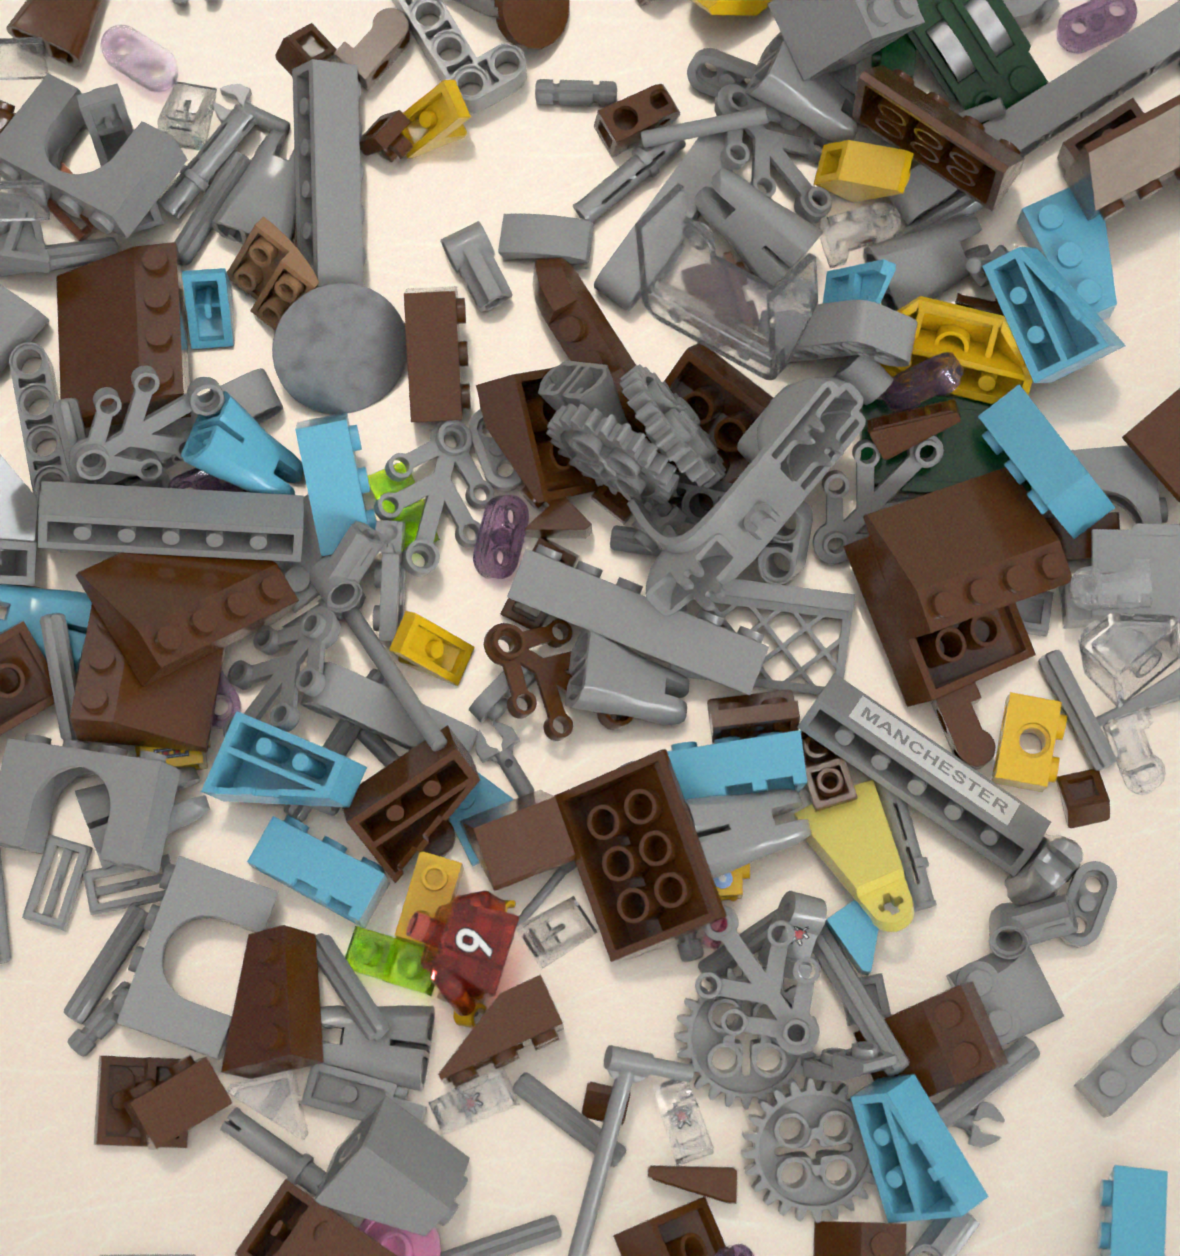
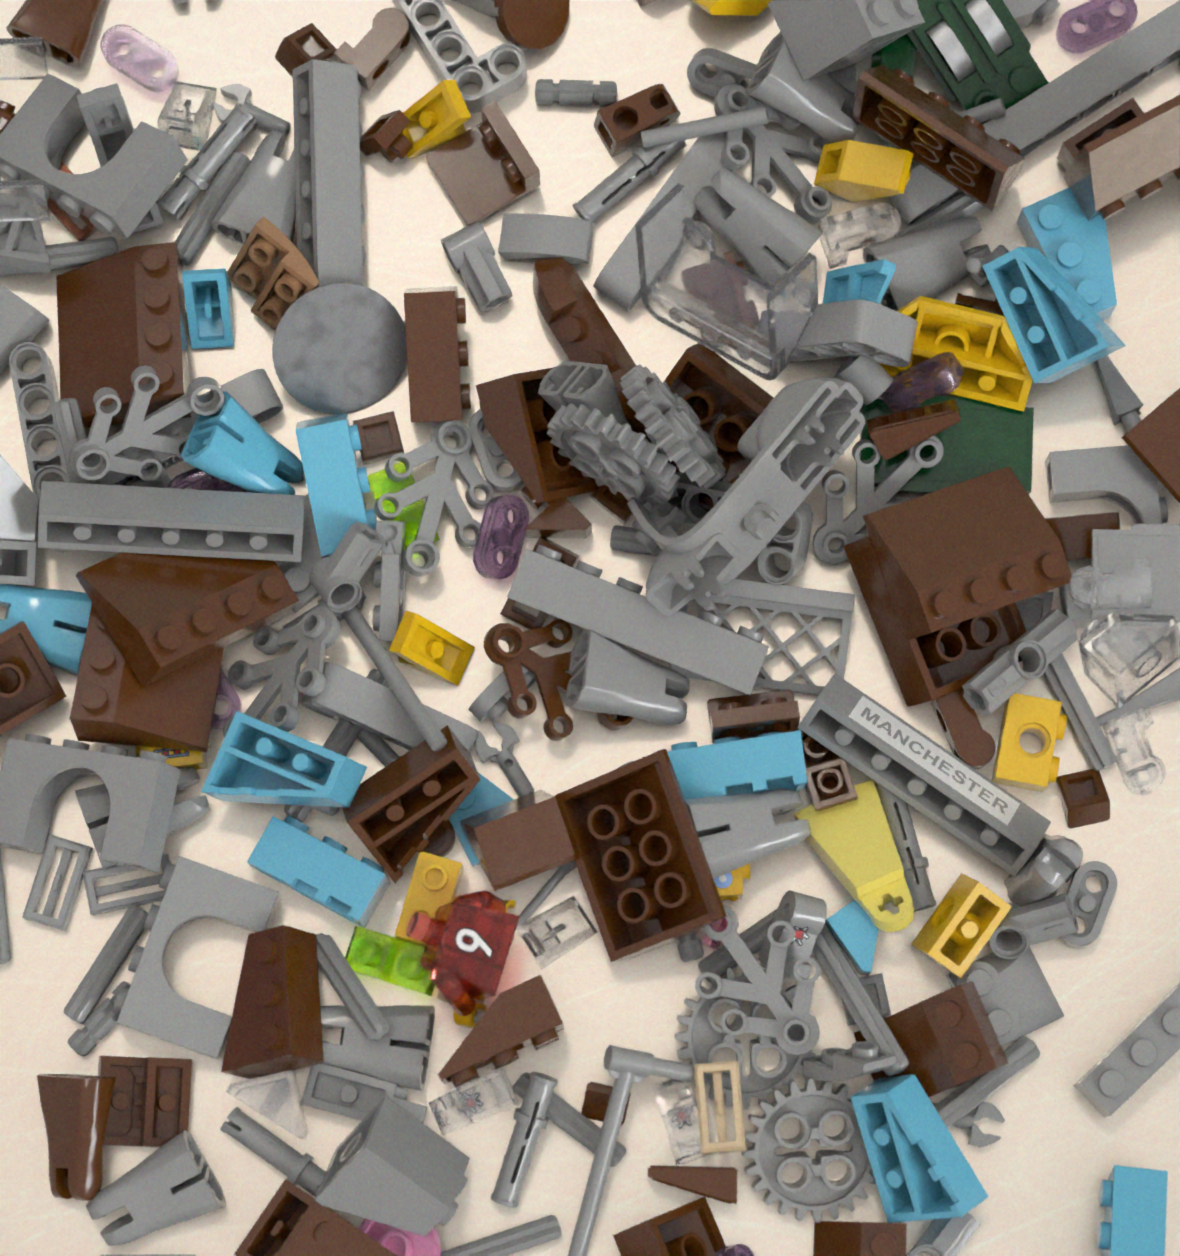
(60, 669): light grey axle -> none
(75, 1125): none -> reddish brown piece
(159, 1192): none -> light grey piece
(176, 1102): reddish brown brick -> none
(379, 437): none -> reddish brown tile
(485, 167): none -> bracket
(538, 1092): none -> light grey pin
(722, 1145): none -> tan tile
(961, 925): none -> yellow brick
(1004, 675): none -> light grey piece
(1045, 462): medium azure wedge -> none
(1122, 400): none -> light grey piece

